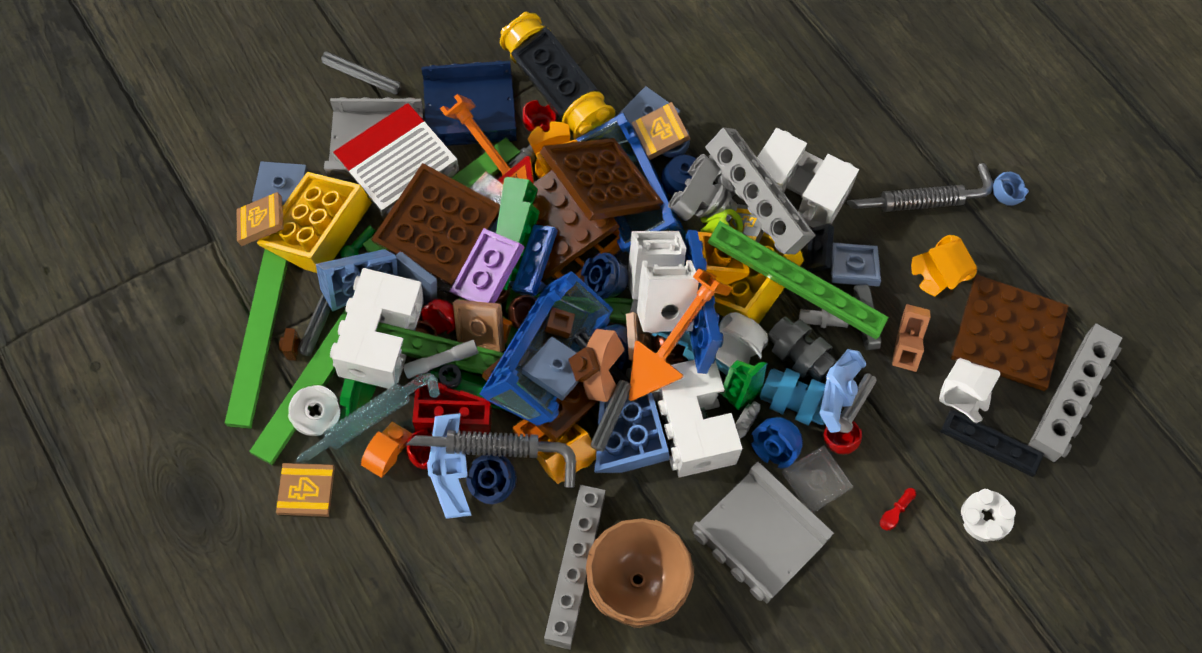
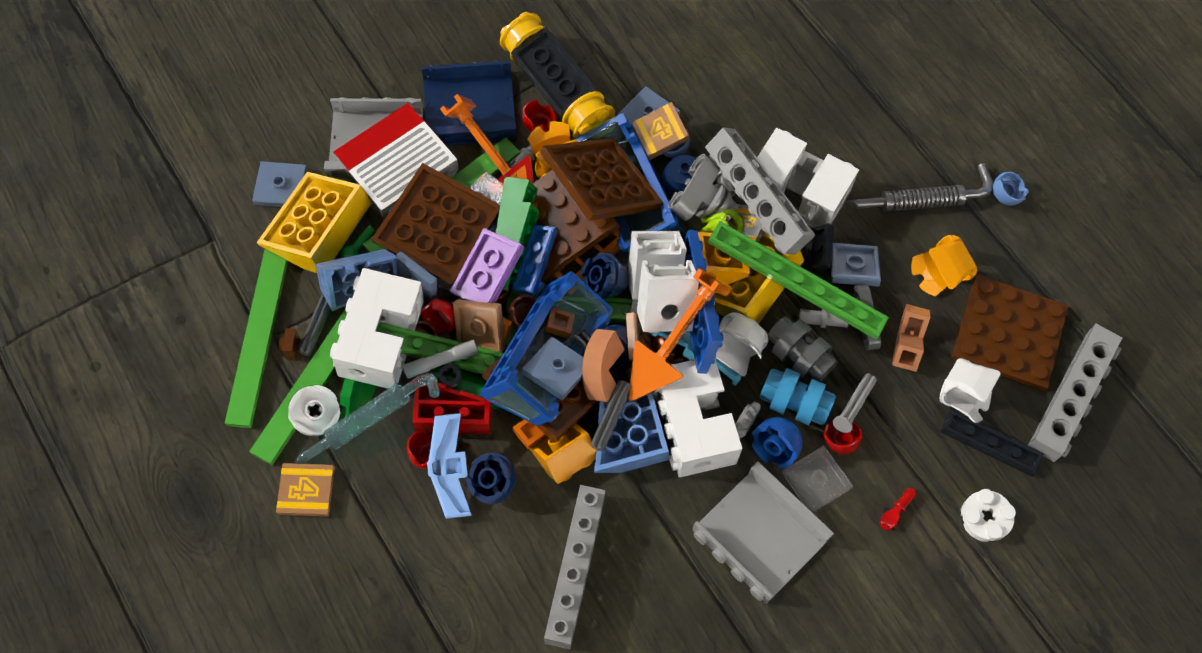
(259, 219): medium nougat tile -> none
(361, 73): dark grey axle -> none
(384, 449): orange brick -> none
(500, 445): flat silver piece -> none
(584, 364): reddish brown plate -> none
(641, 550): medium nougat rock -> none
(744, 383): green wedge -> none
(840, 388): light blue plate -> none

